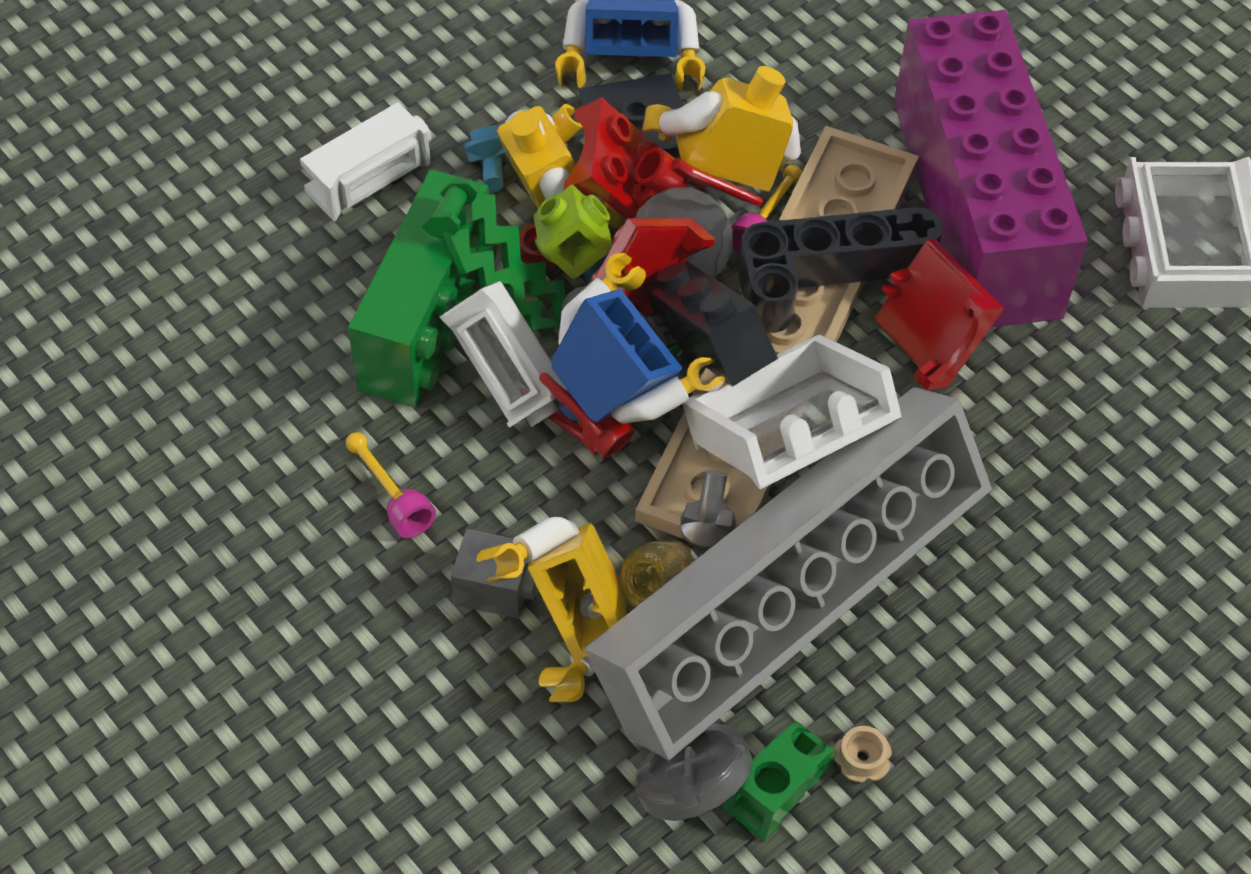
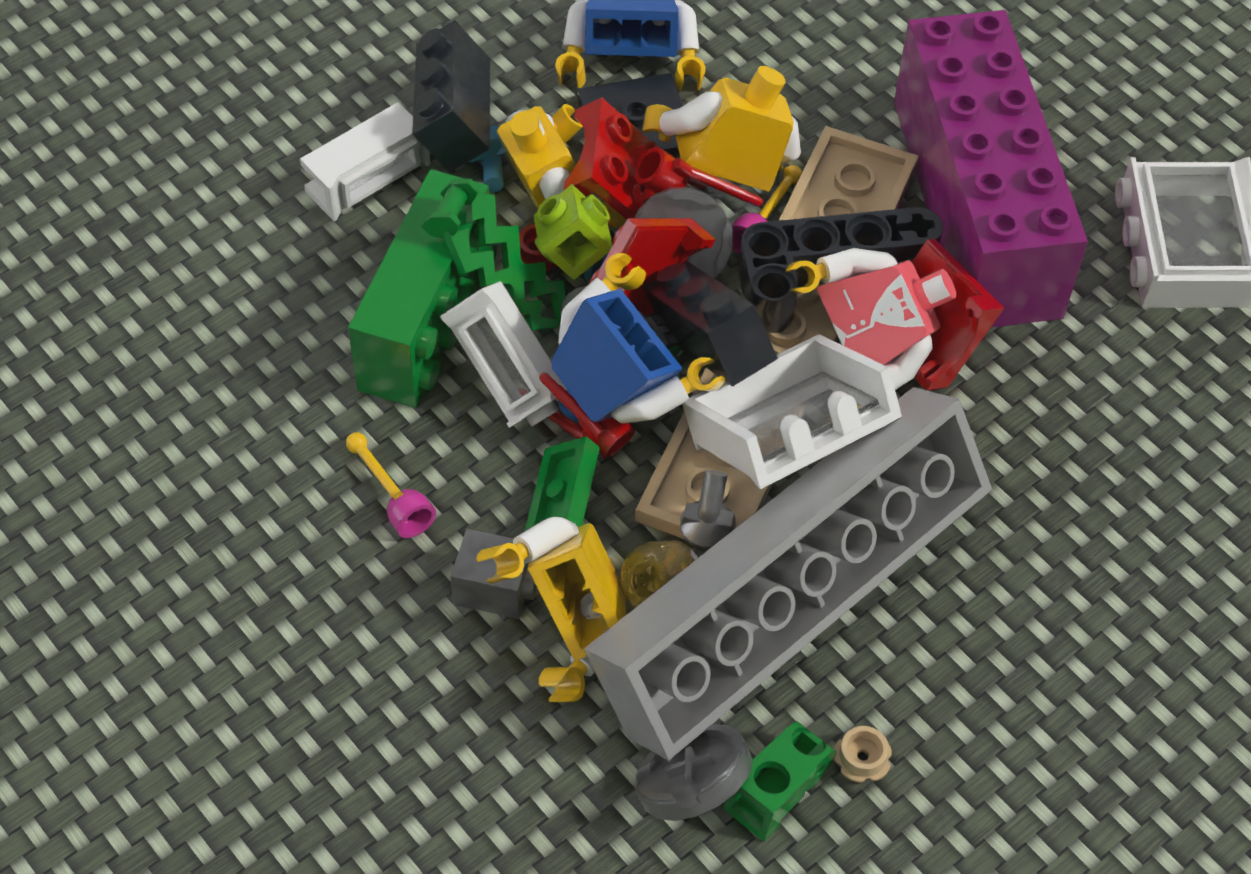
(451, 96): none -> black brick
(564, 482): none -> green plate
(880, 306): none -> torso

